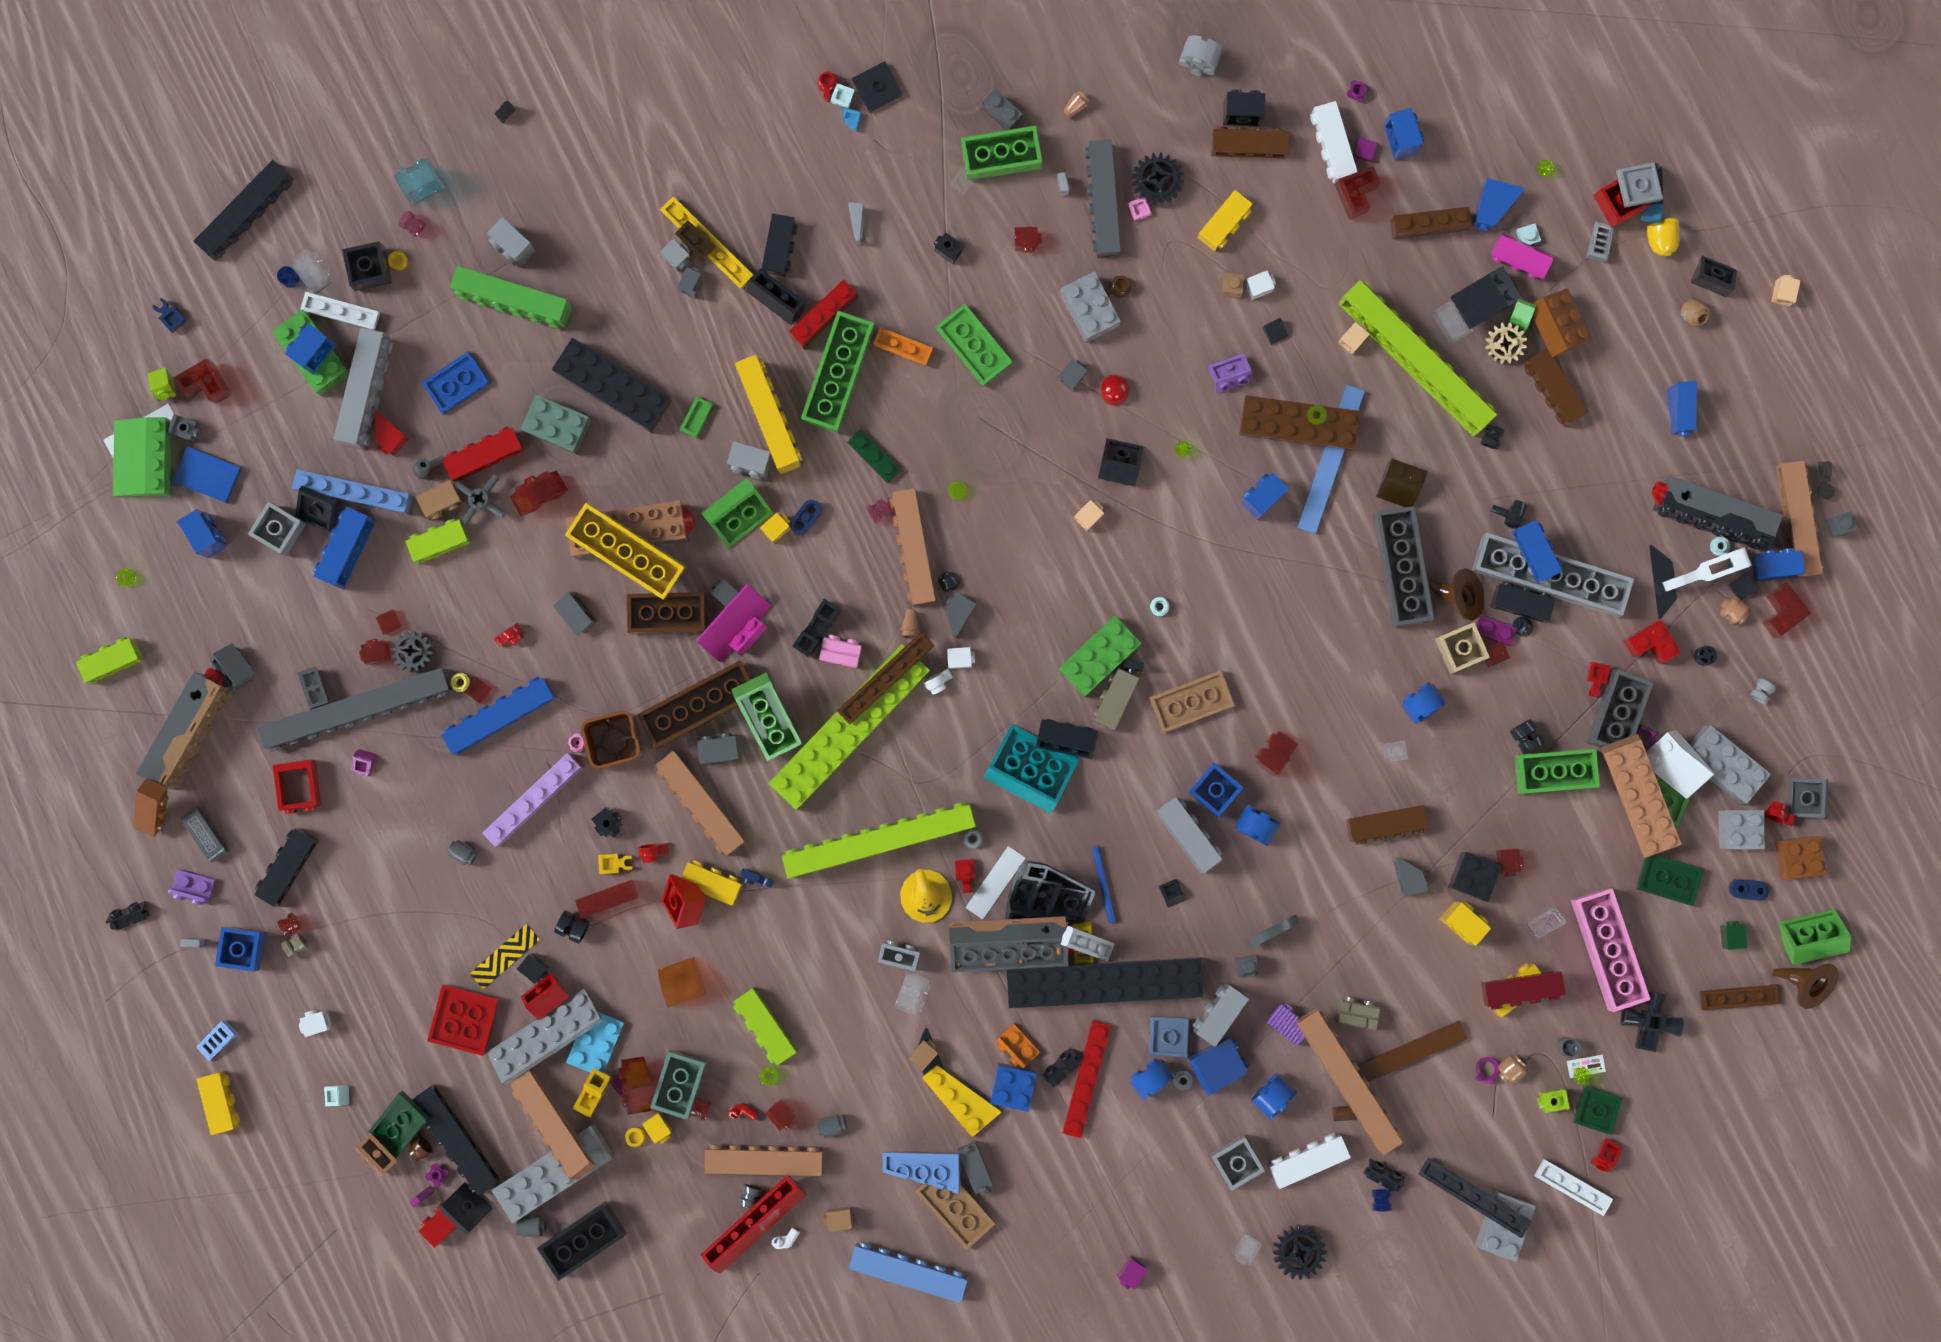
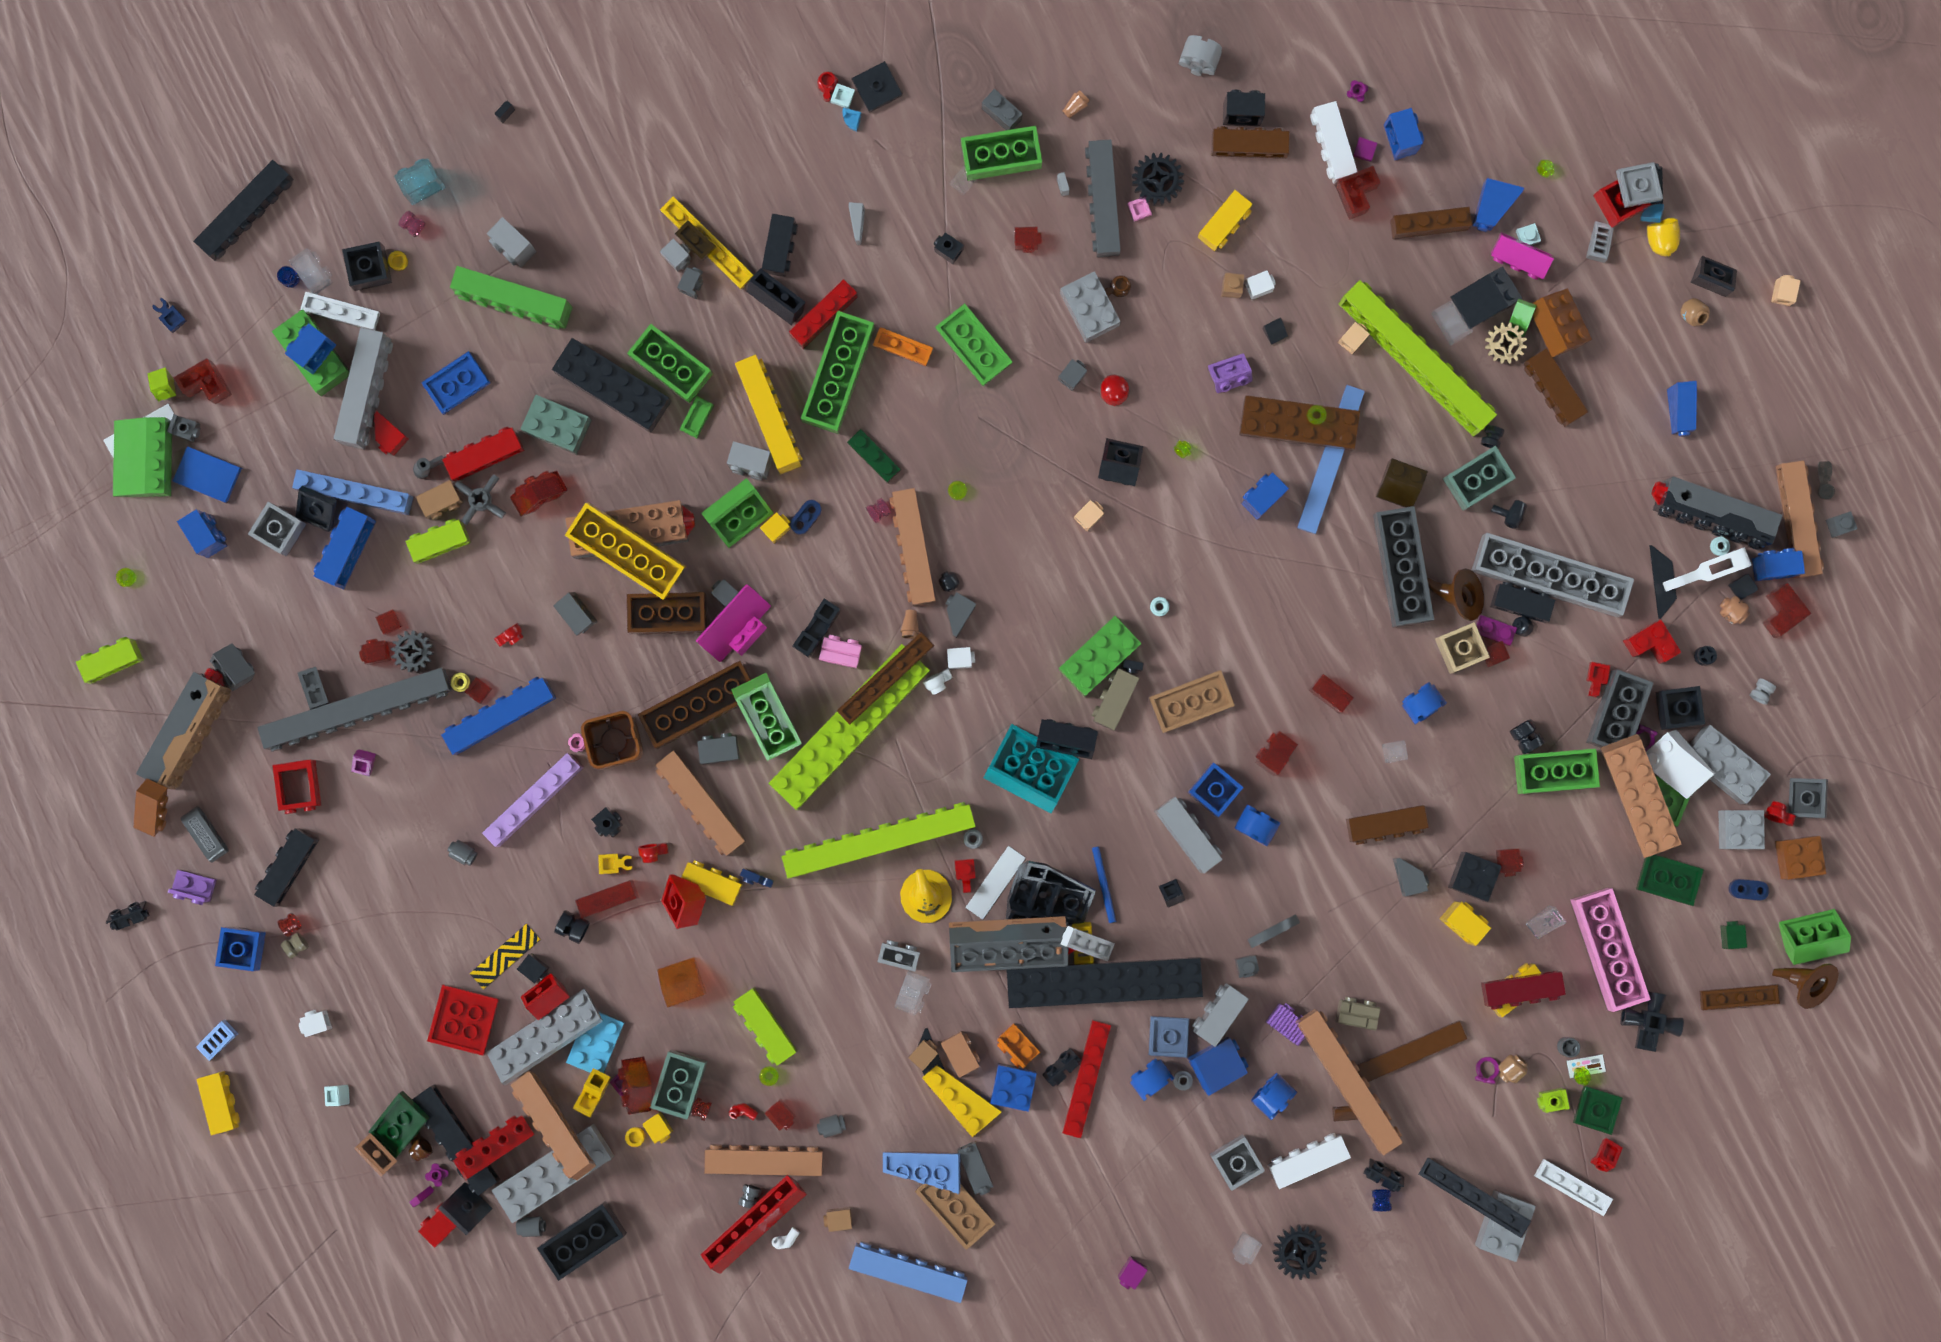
(191, 942): light grey tile -> none
(492, 1148): none -> red brick
(670, 363): none -> bright green brick
(960, 1053): none -> nougat brick
(1331, 693): none -> clear red brick
(1479, 478): none -> sand green brick
(1537, 551): blue brick -> none
(1680, 707): none -> black brick

